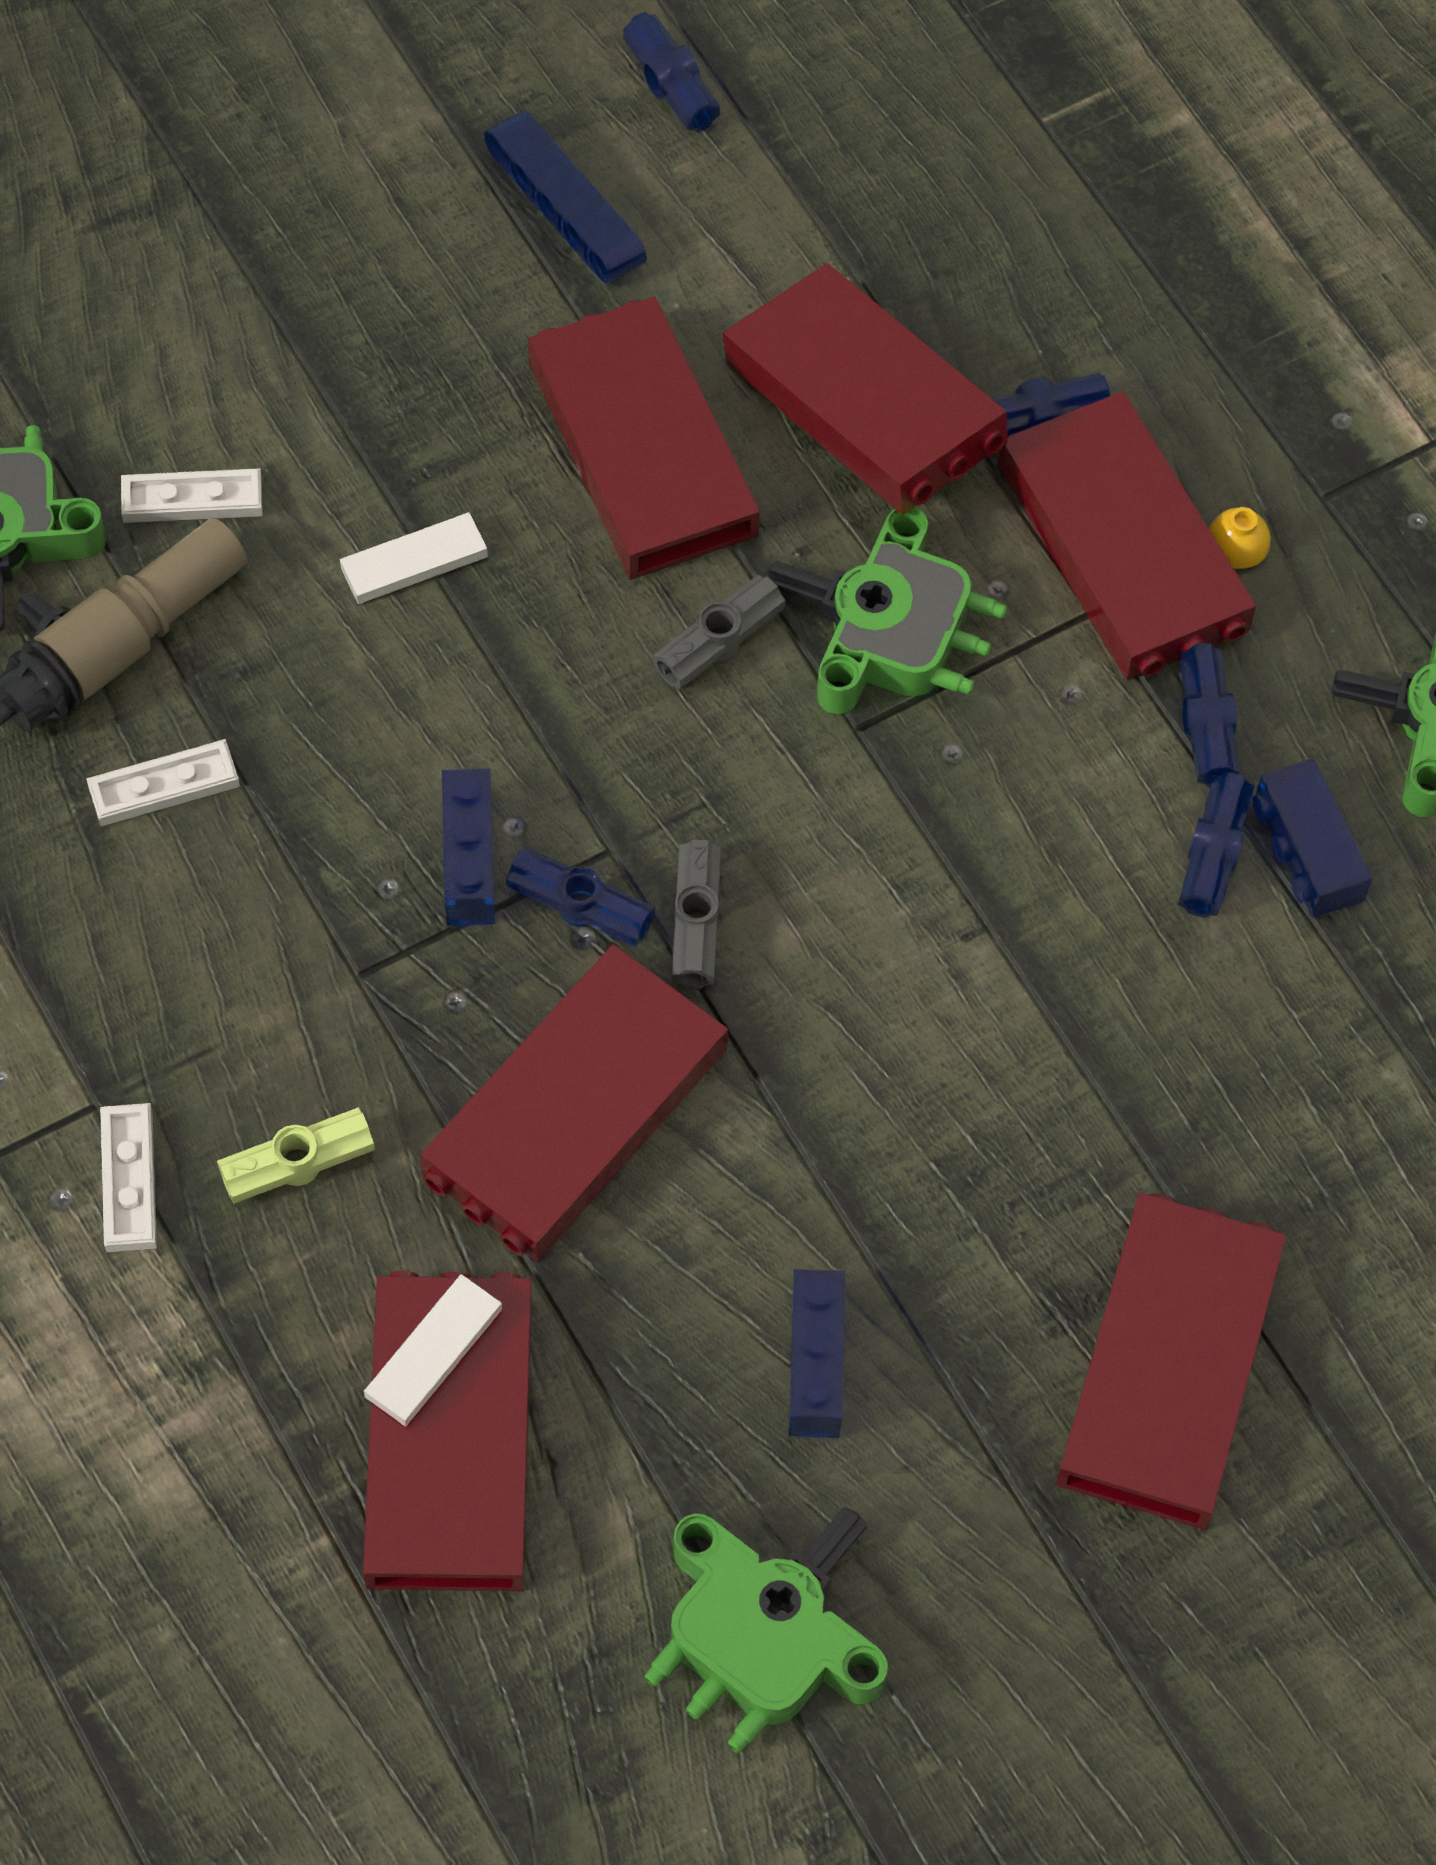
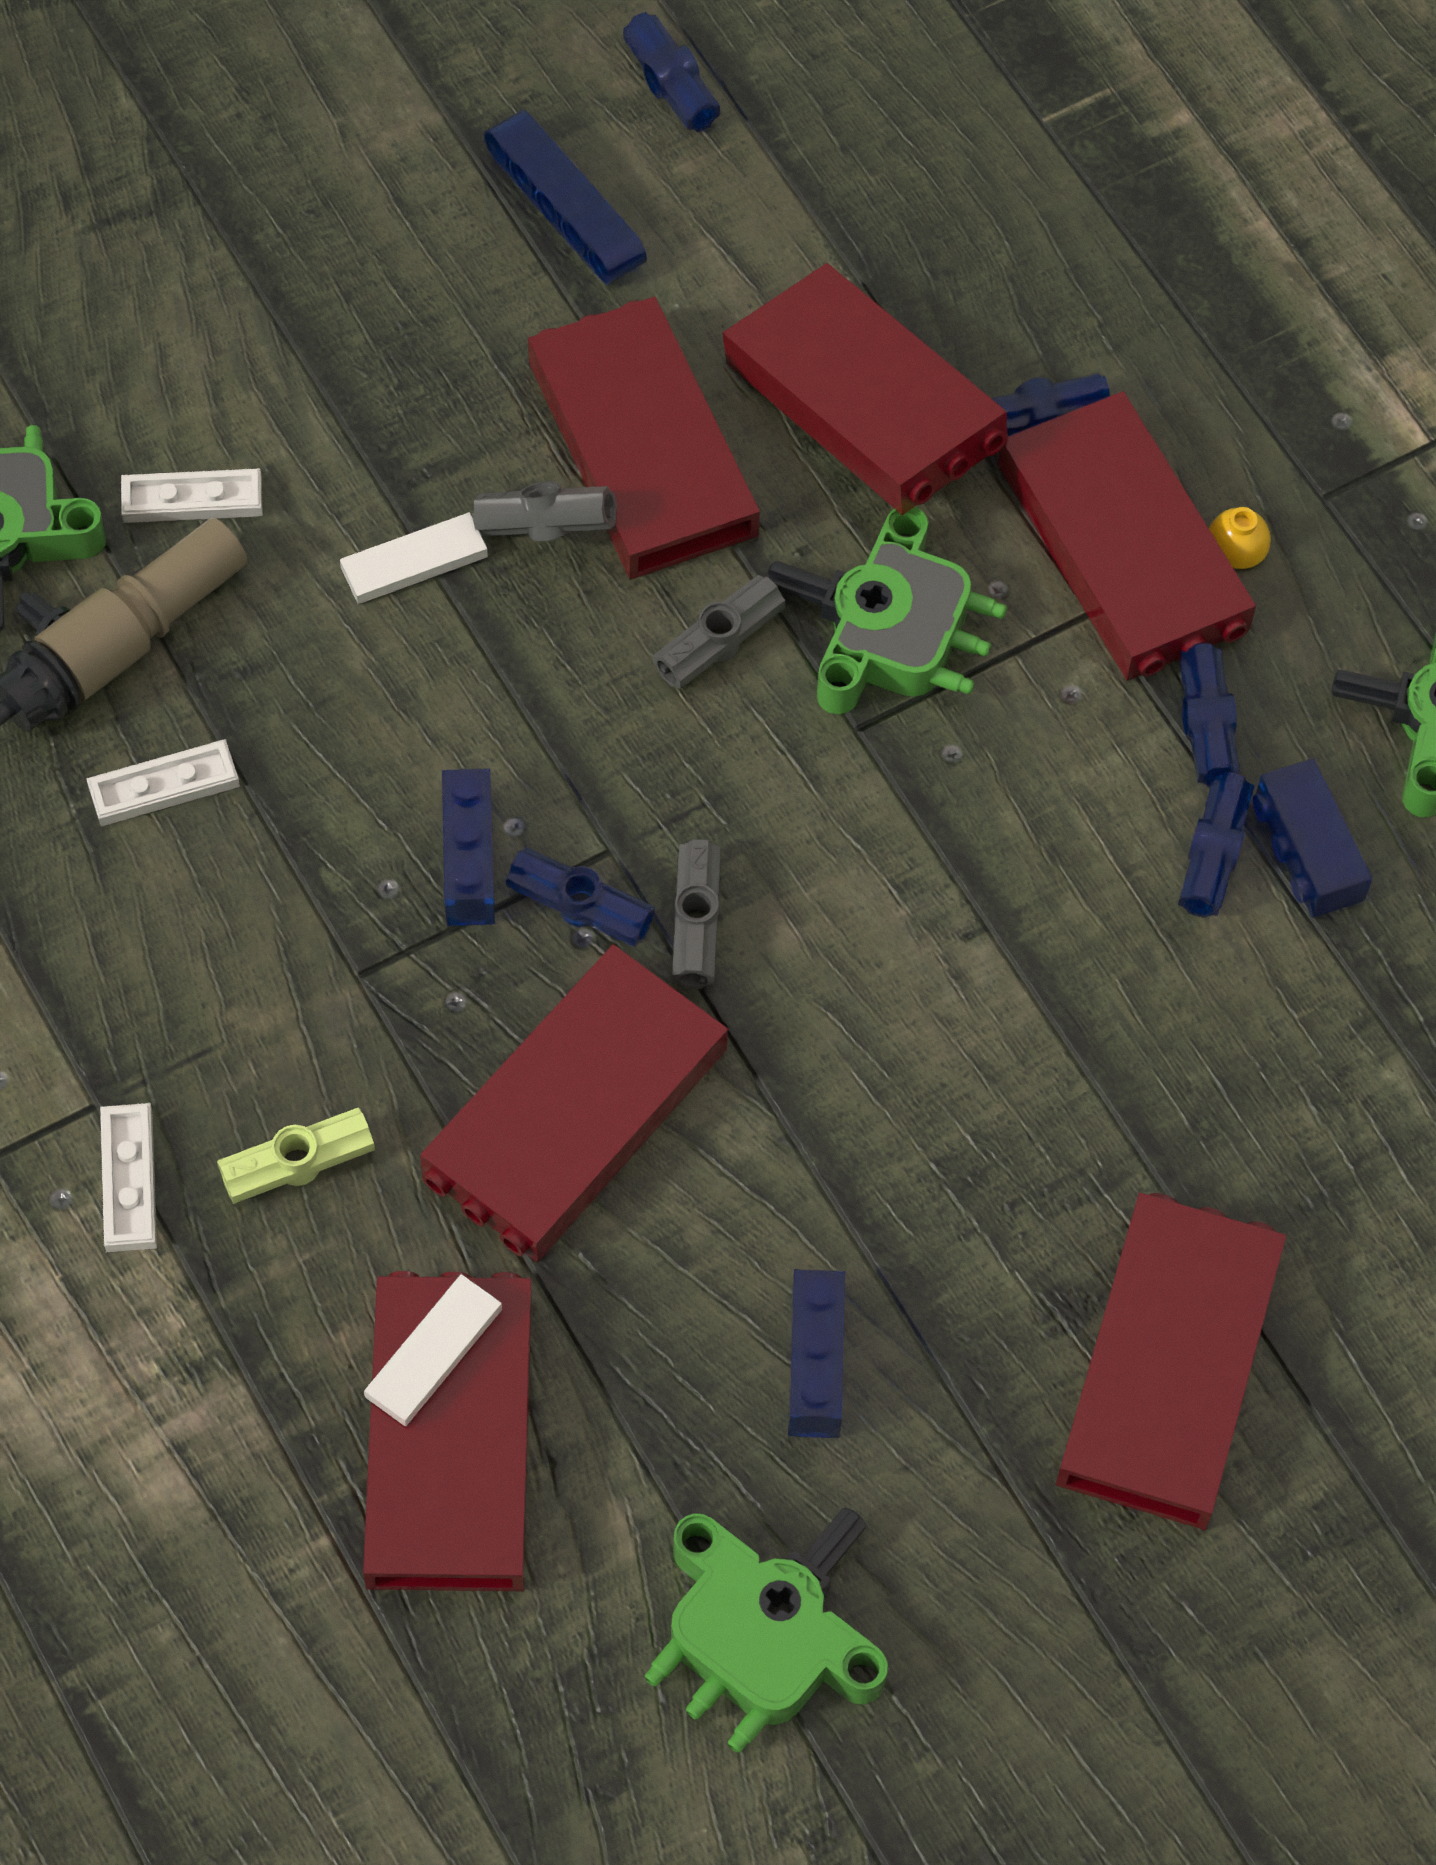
(545, 511): none -> dark grey piece

